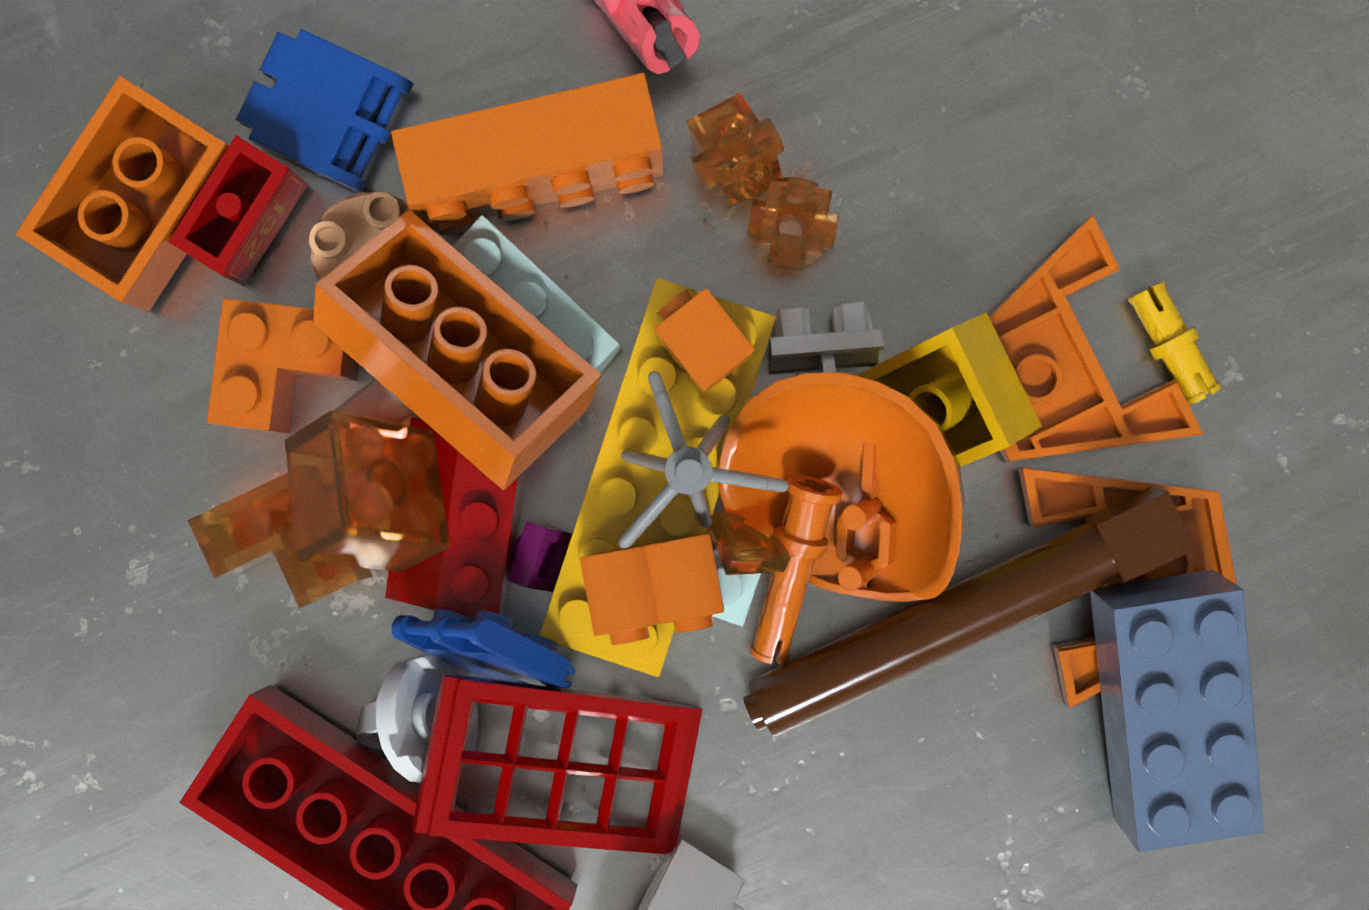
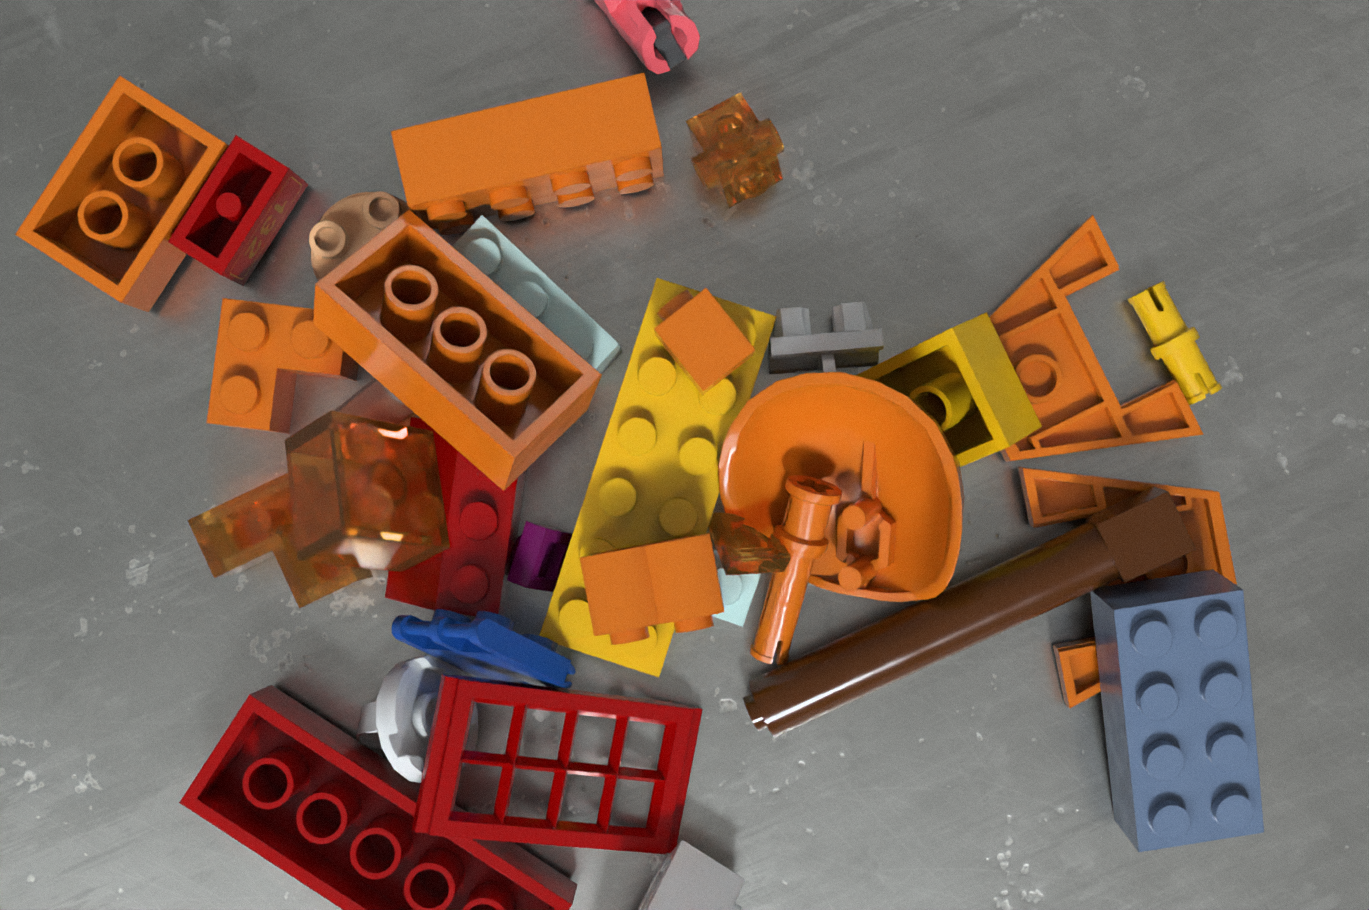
(322, 107): blue plate -> none
(687, 468): light grey plant -> none
(796, 201): clear orange brick -> none

